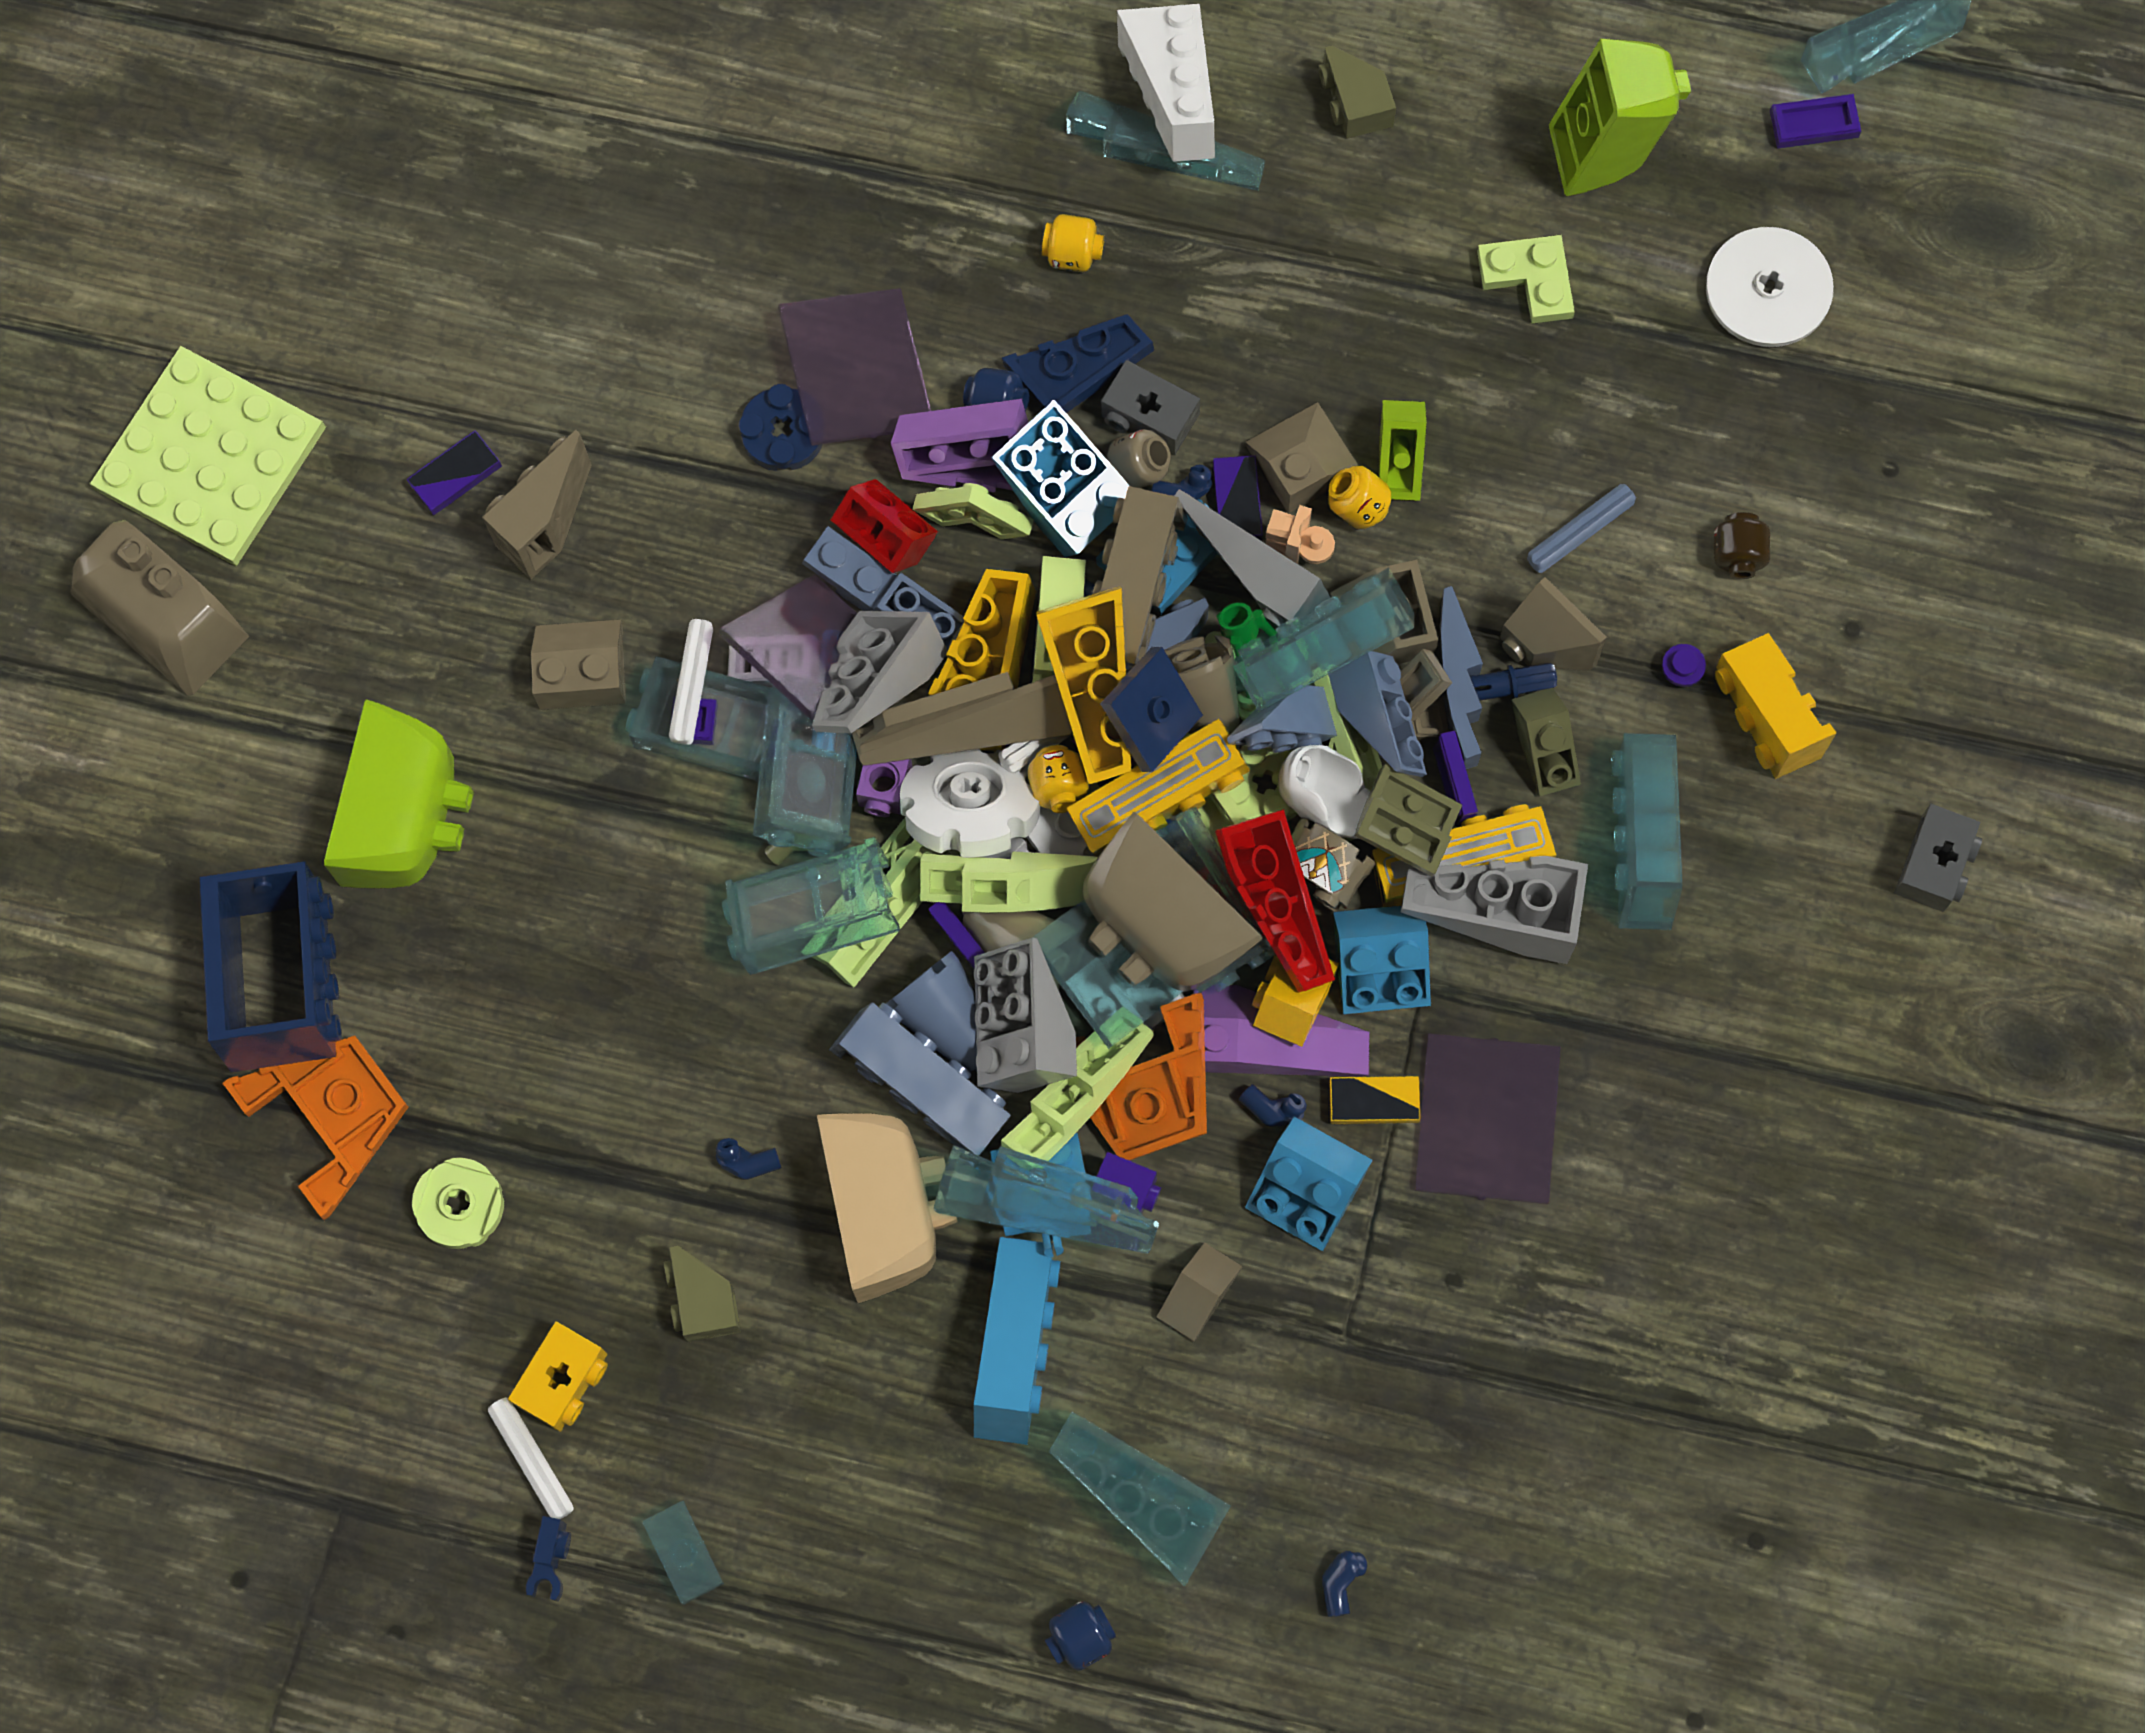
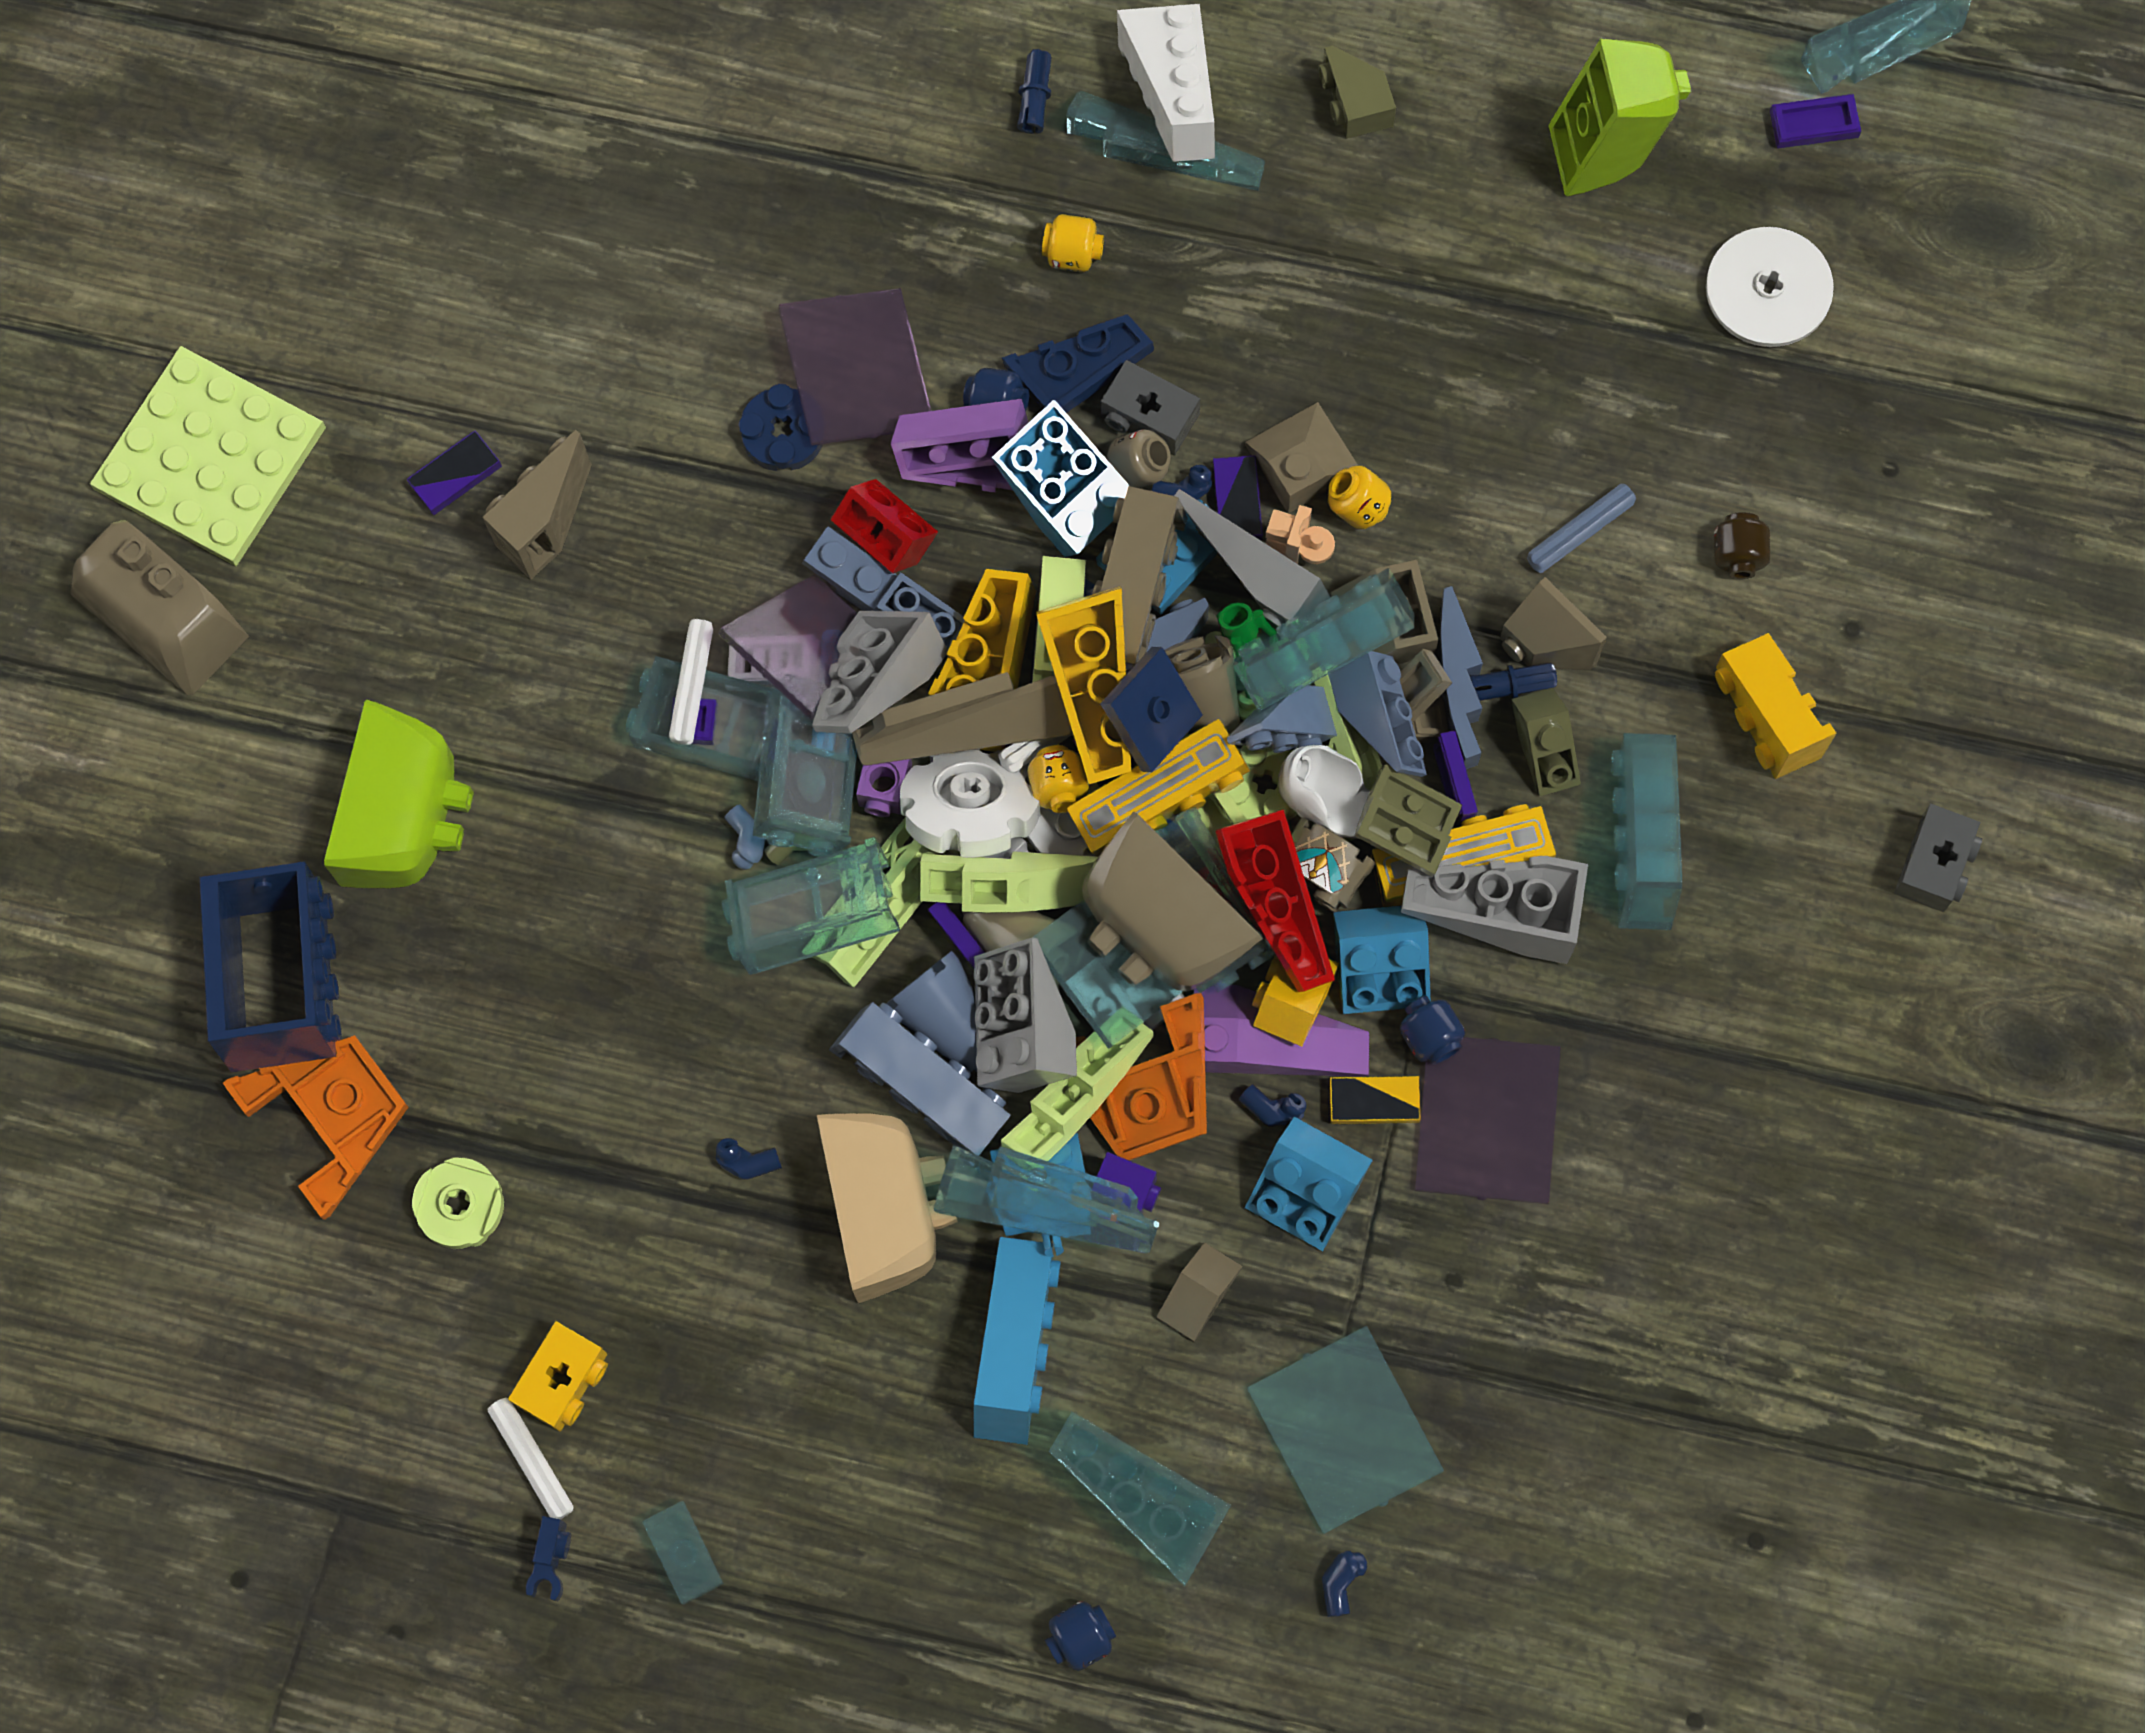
(578, 664): dark tan slope -> none
(704, 1298): olive slope -> none
(749, 847): none -> sand blue arm
(973, 506): yellowish green plate -> none
(1034, 92): none -> dark blue axle
(1345, 1430): none -> clear light blue piece
(1402, 447): lime slope -> none
(1432, 1030): none -> dark blue head
(1538, 266): yellowish green plate -> none
(1683, 665): dark purple plate -> none

